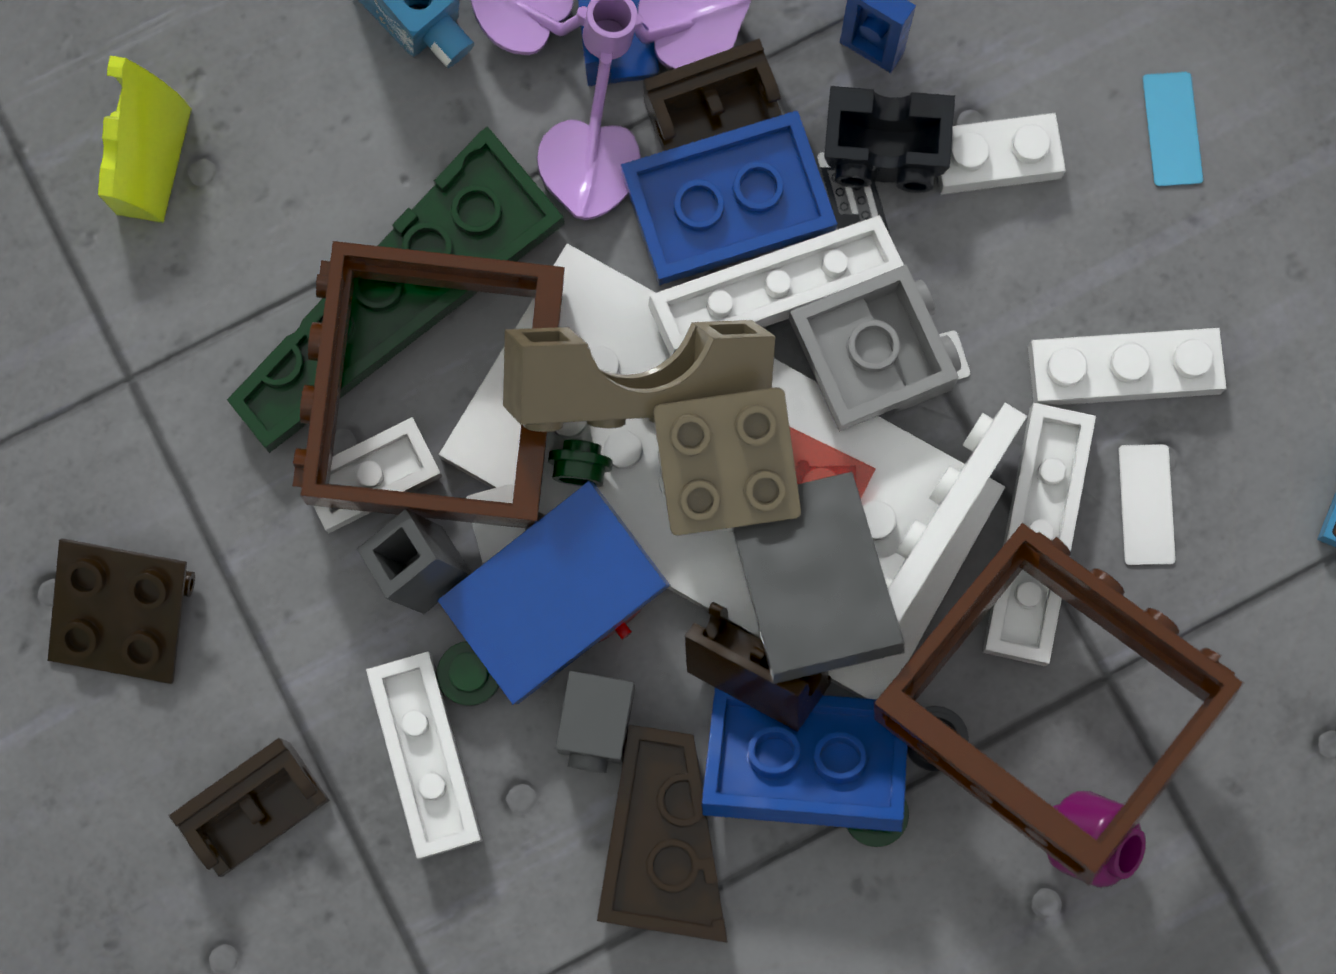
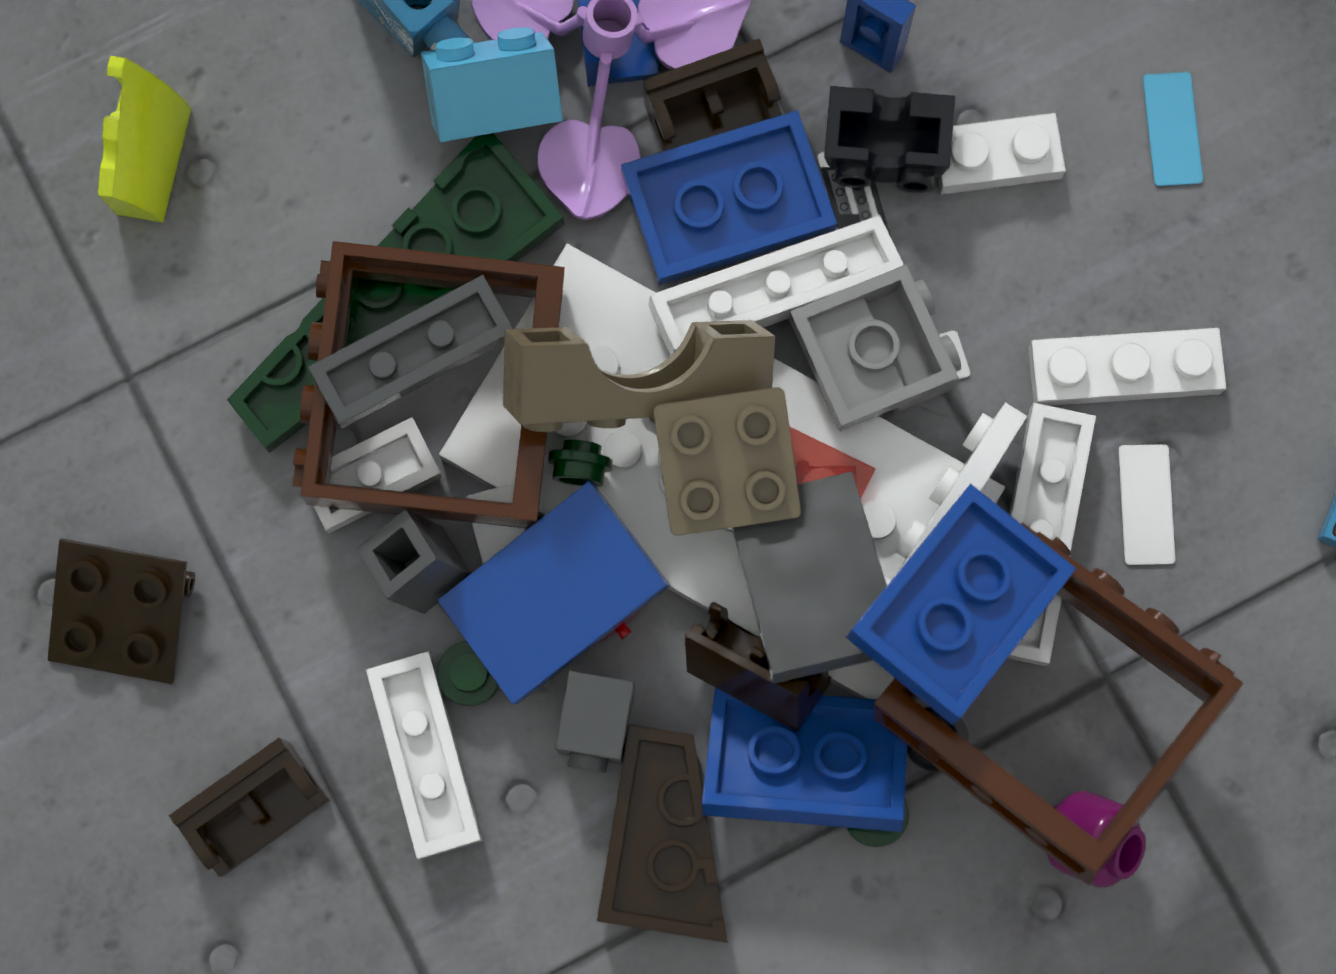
(411, 351): none -> dark grey plate
(491, 84): none -> medium azure brick
(961, 604): none -> blue plate

